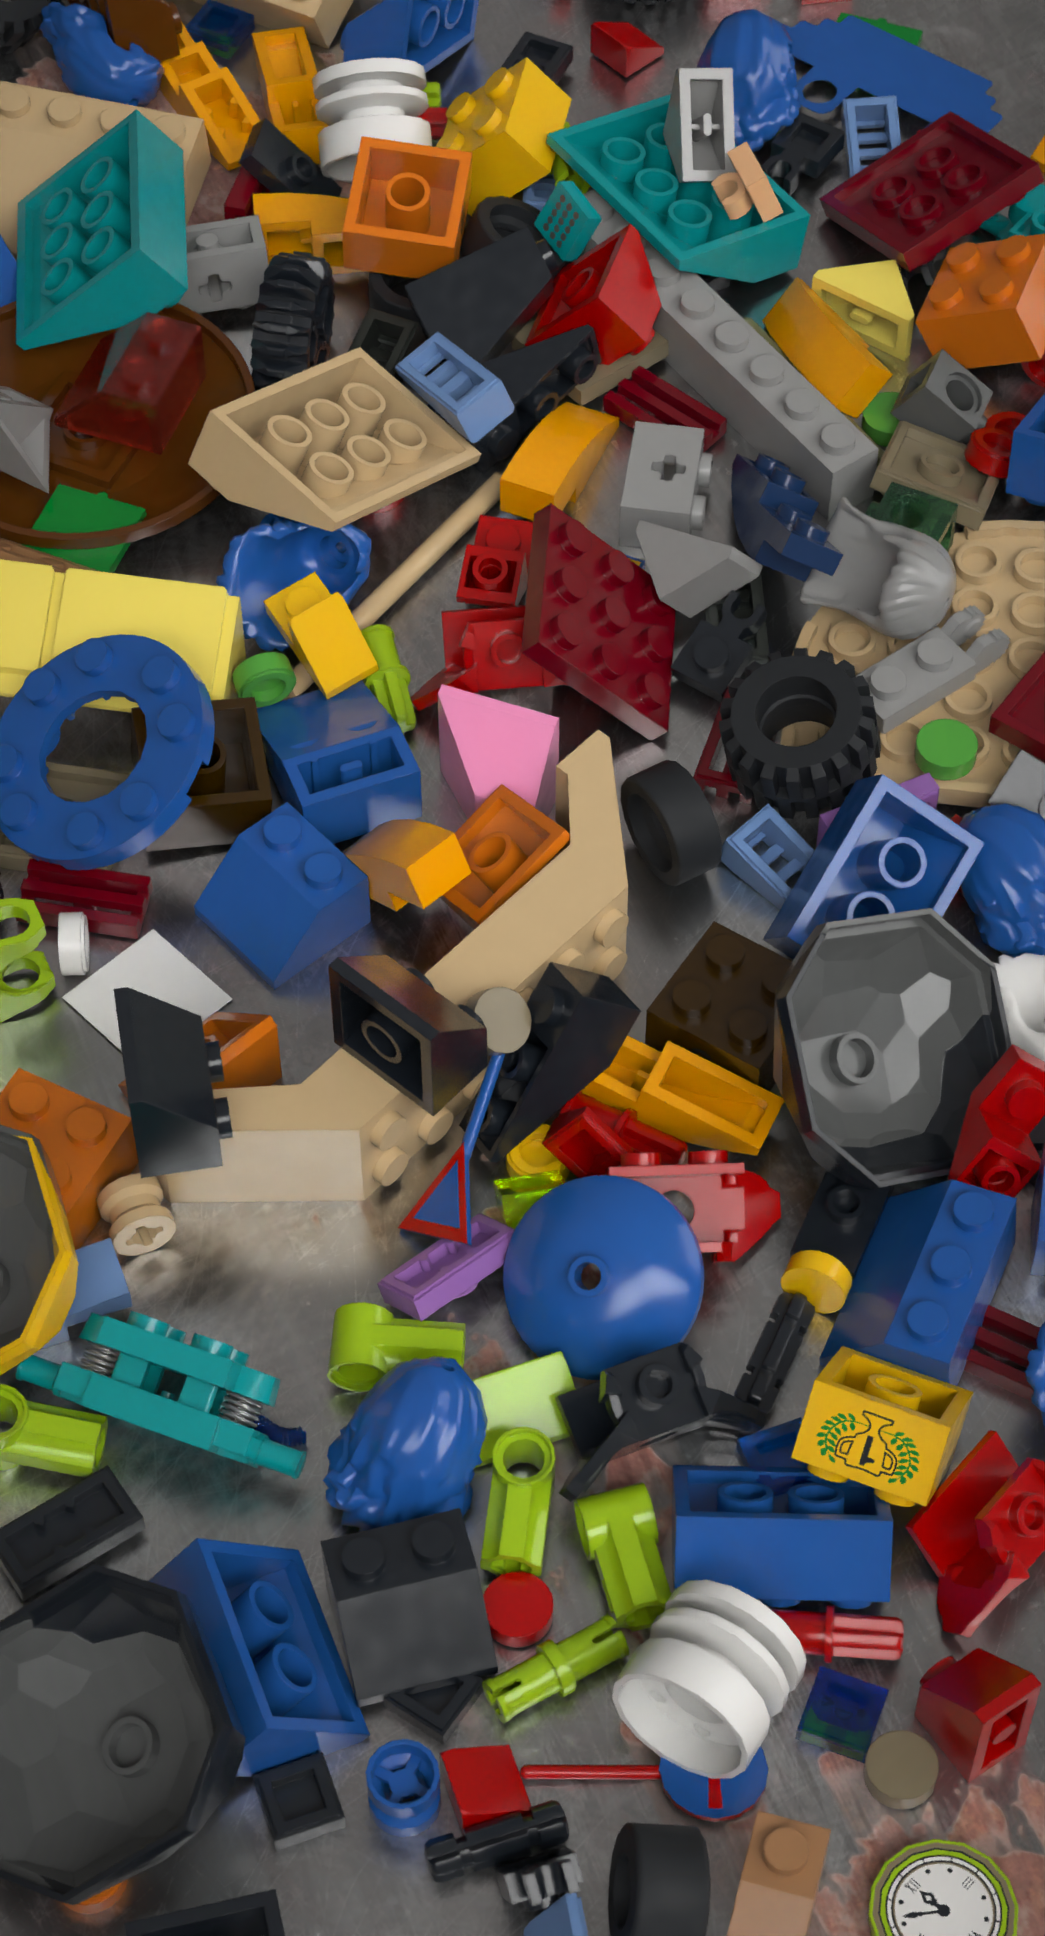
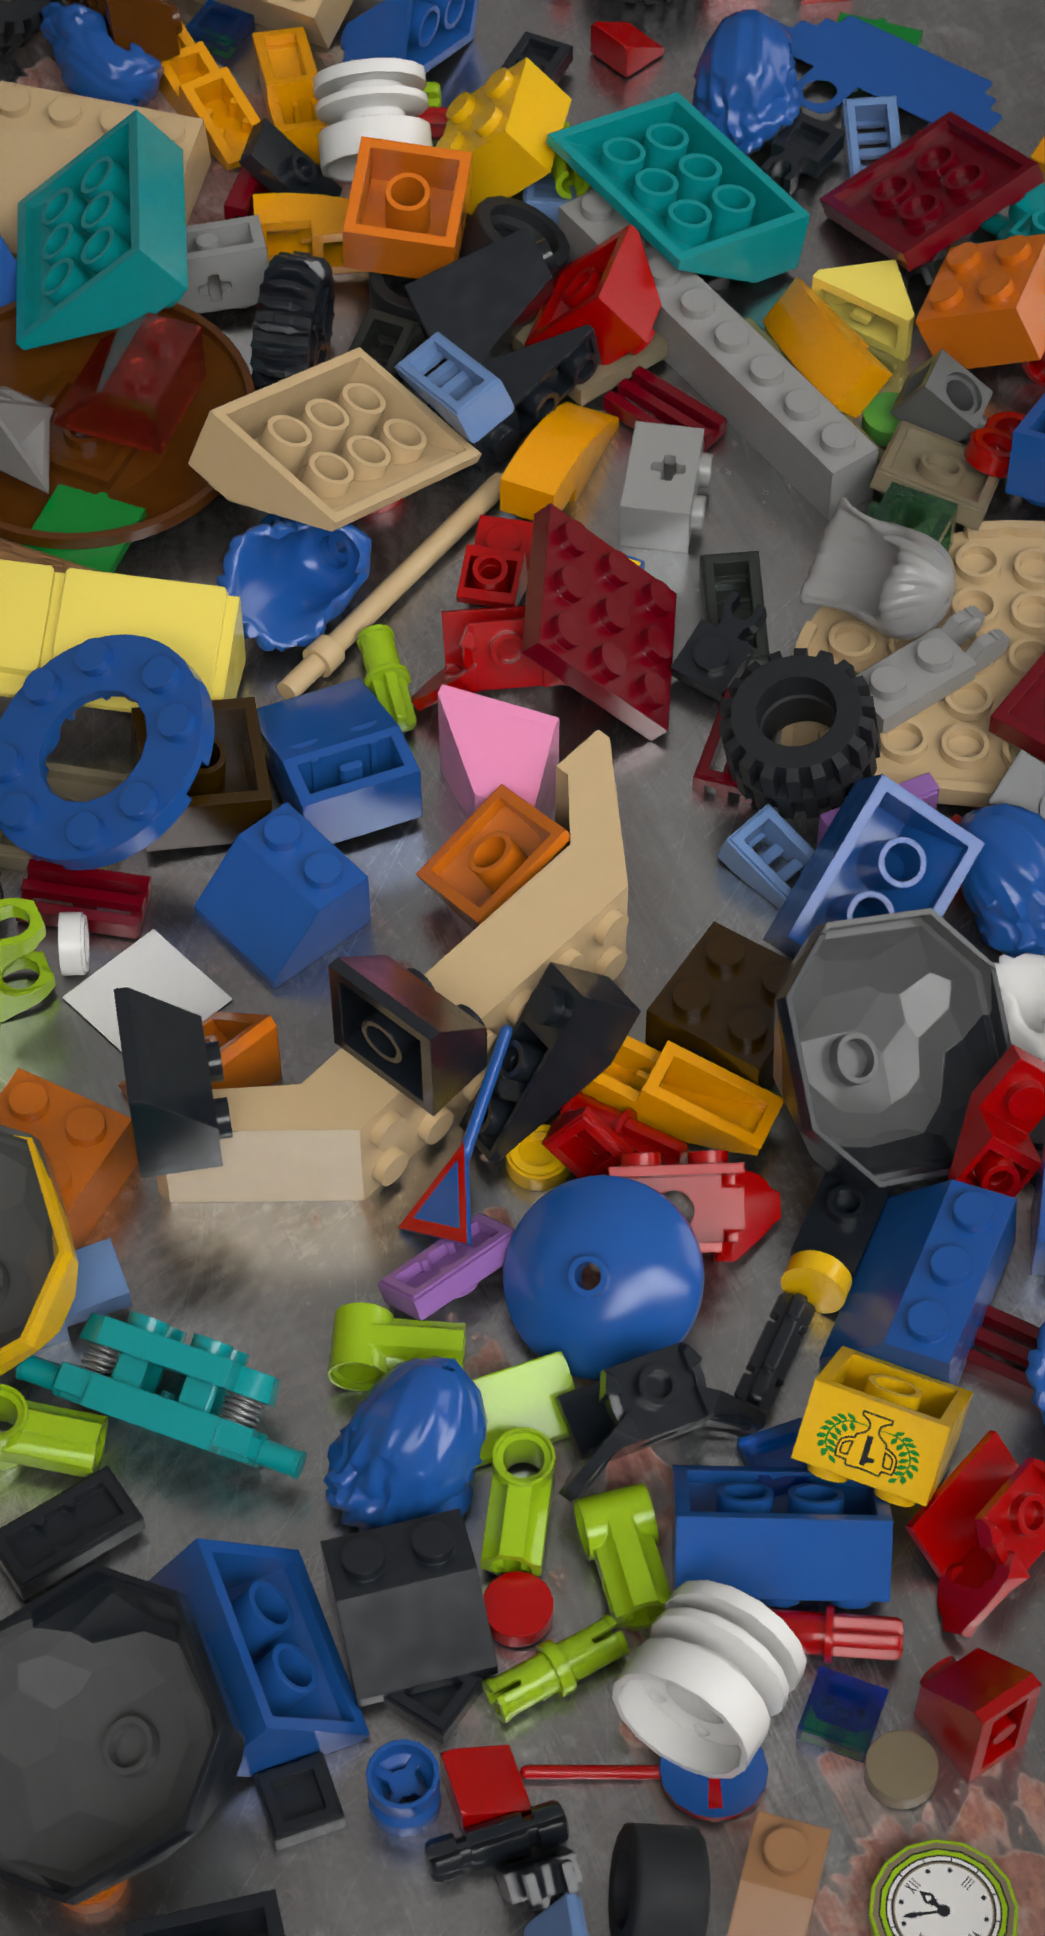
(136, 1214): tan wheel -> none
(265, 677): bright green tile -> none
(290, 1434): clear blue leg -> none
(322, 634): yellow slope -> none
(409, 862): light orange slope -> none
(505, 1018): dark tan tile -> none
(519, 1193): clear neon green tile -> none
(567, 220): teal tile -> none
(671, 822): black tyre -> none
(692, 570): light grey slope -> none
(701, 123): light grey slope -> none
(746, 187): light nougat tile -> none
(776, 519): dark blue slope -> none
(946, 749): bright green tile -> none

